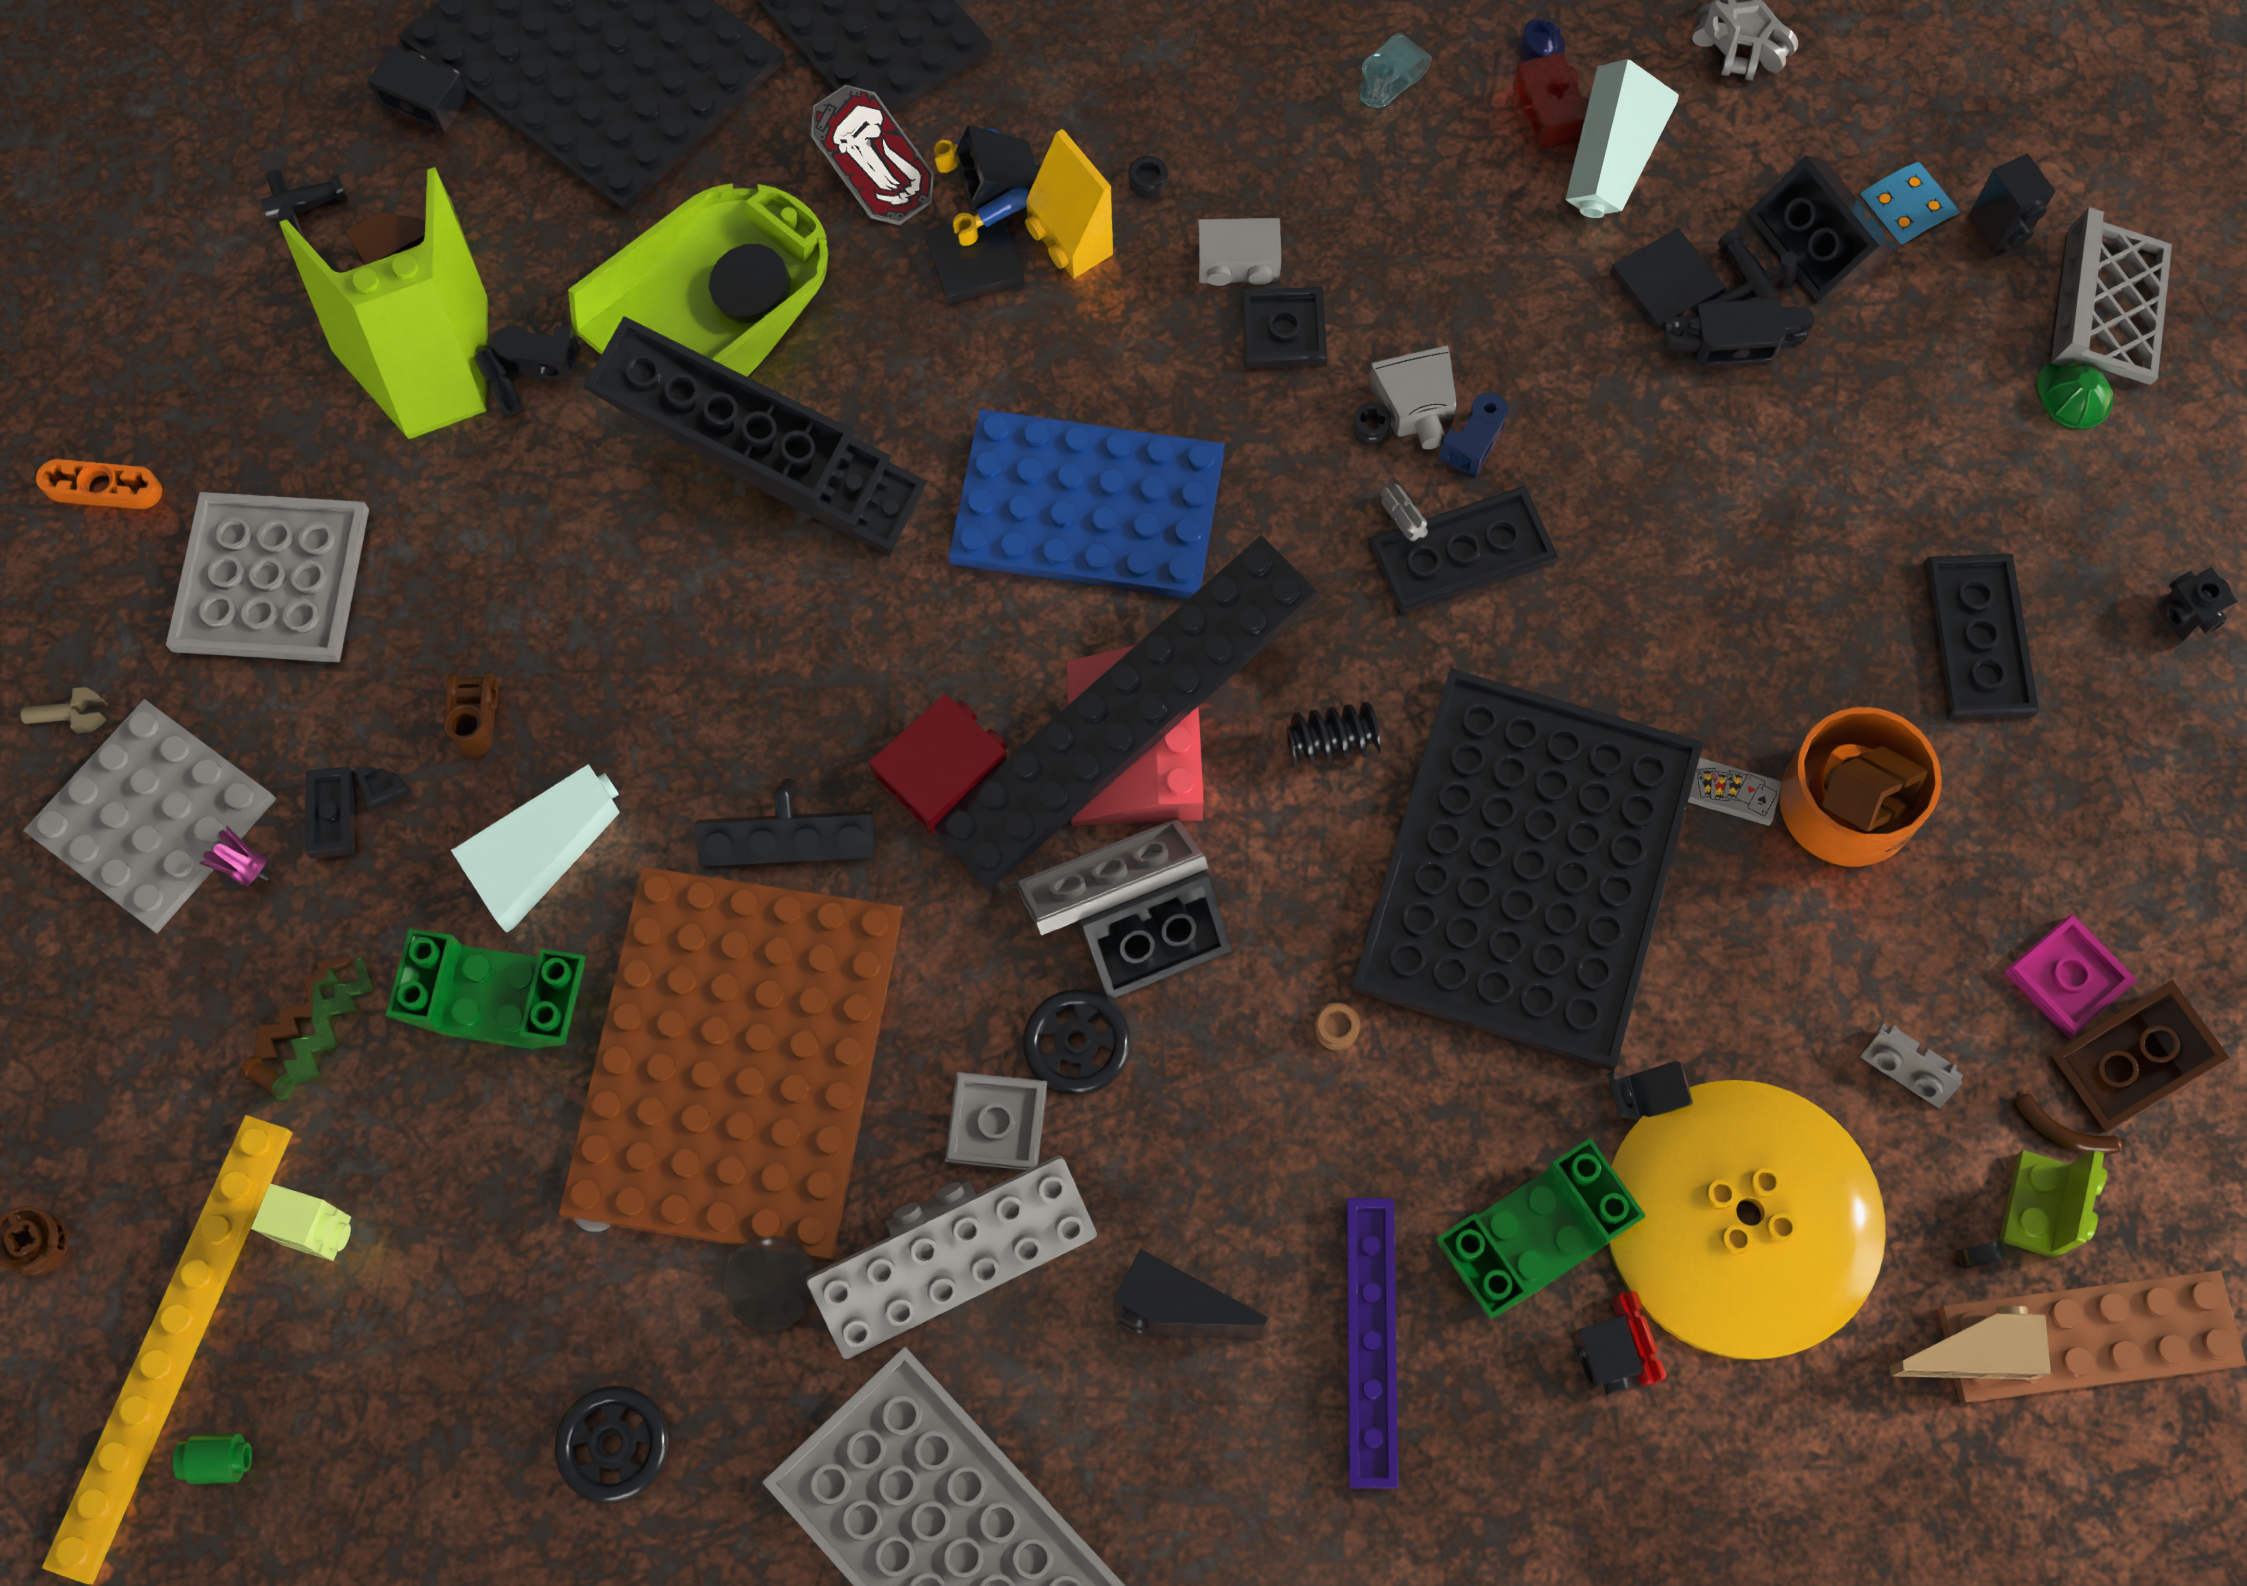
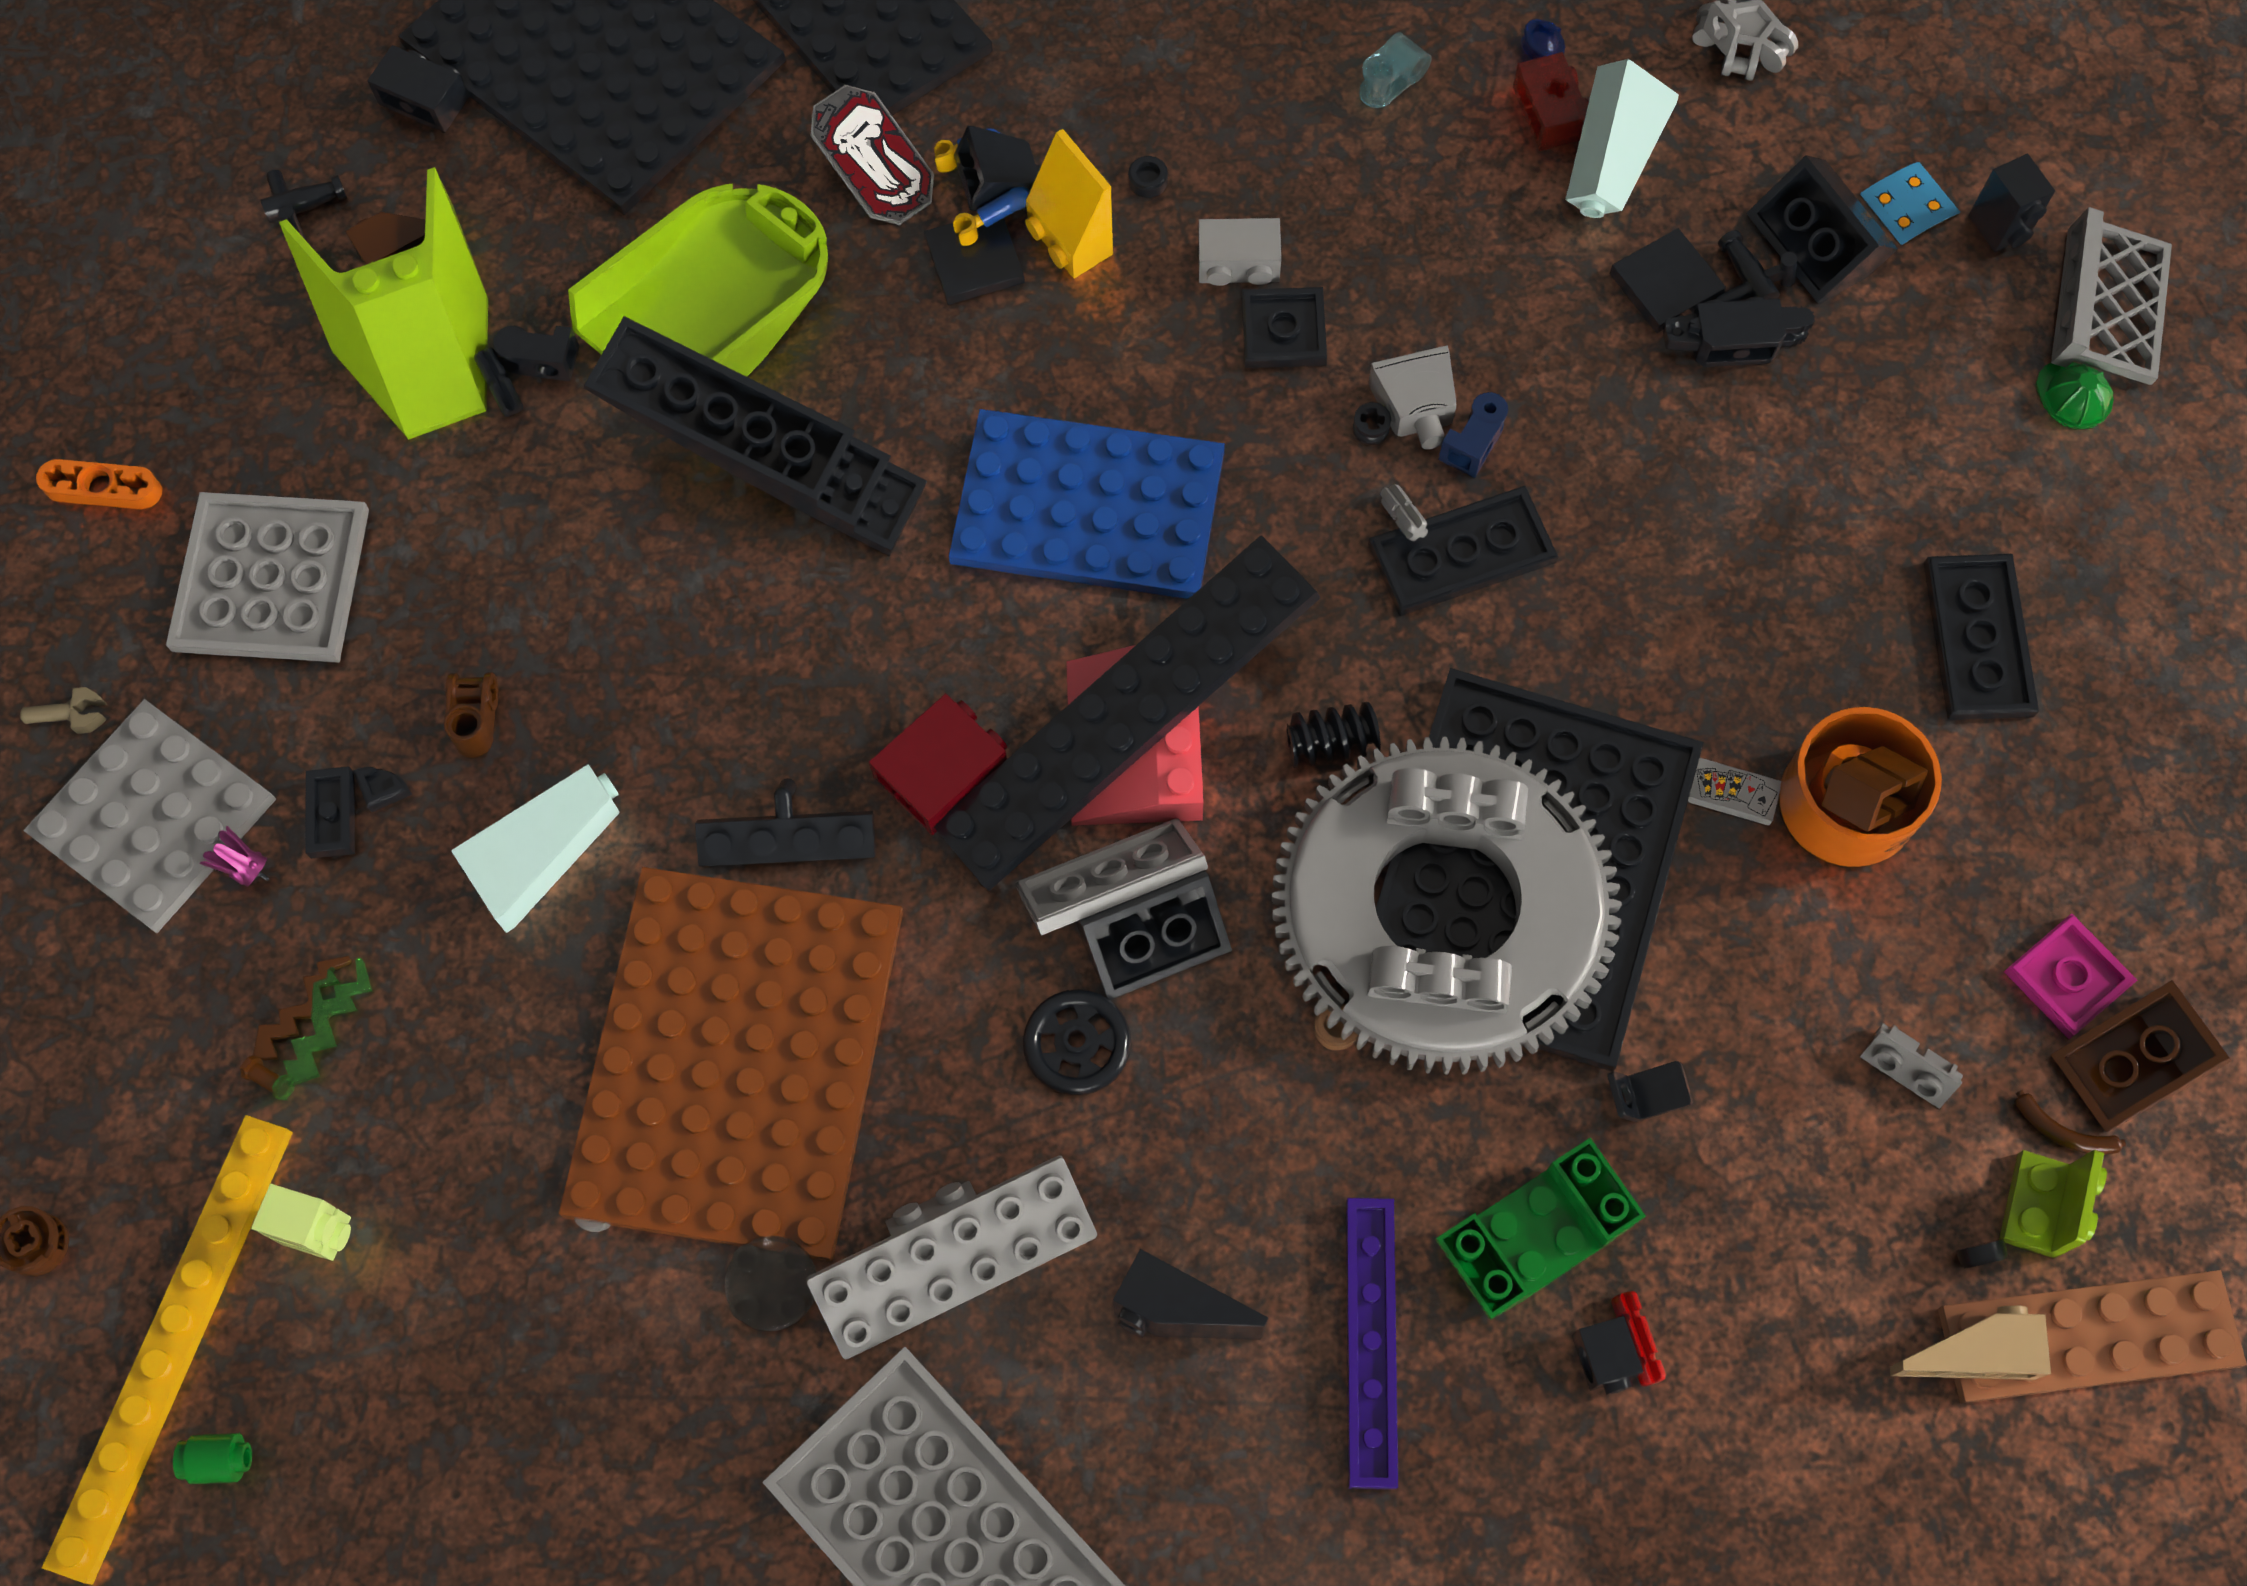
(485, 991): green slope -> none
(633, 1477): black plate -> none
(749, 282): black tile -> none
(996, 1122): light grey tile -> none
(1438, 1001): none -> light grey piece
(1737, 1284): yellow dish -> none
(2197, 603): black brick -> none

